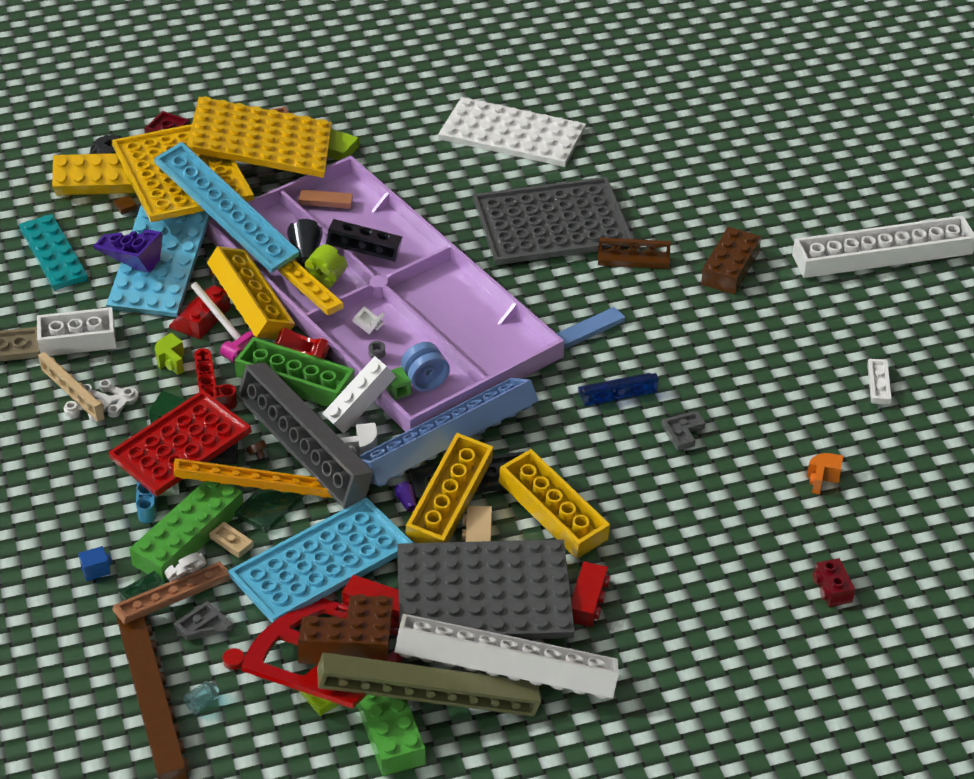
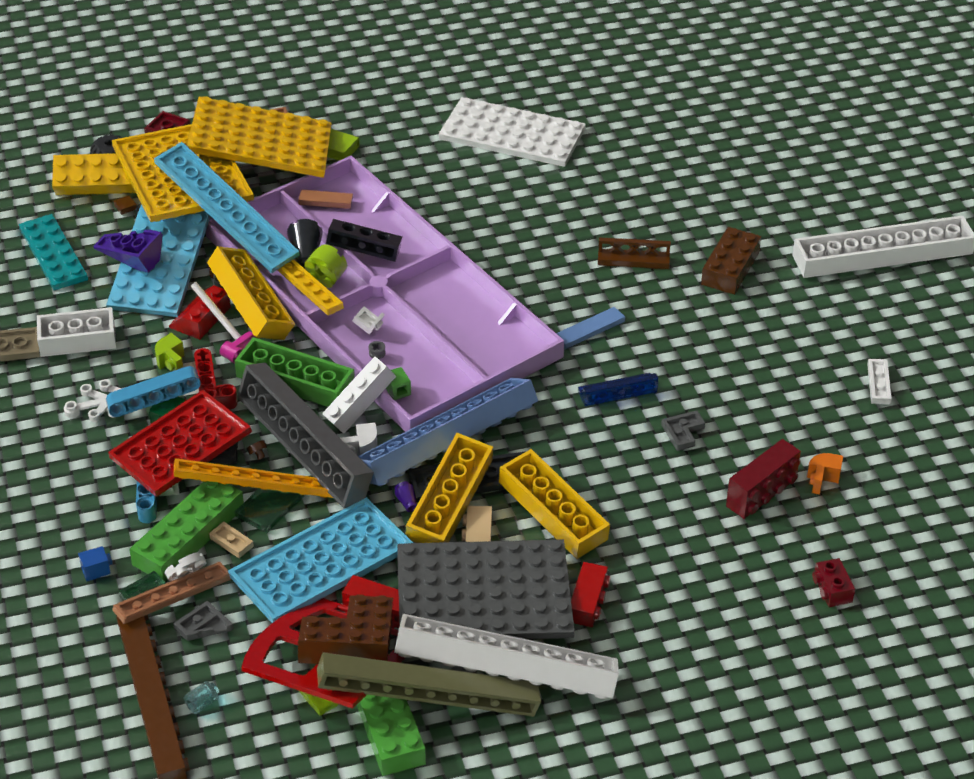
(72, 387): tan plate -> none
(153, 391): none -> dark azure beam
(233, 658): red tile -> none
(295, 341): red arch -> none
(425, 366): medium blue wheel -> none
(550, 220): dark grey plate -> none
(763, 478): none -> dark red brick

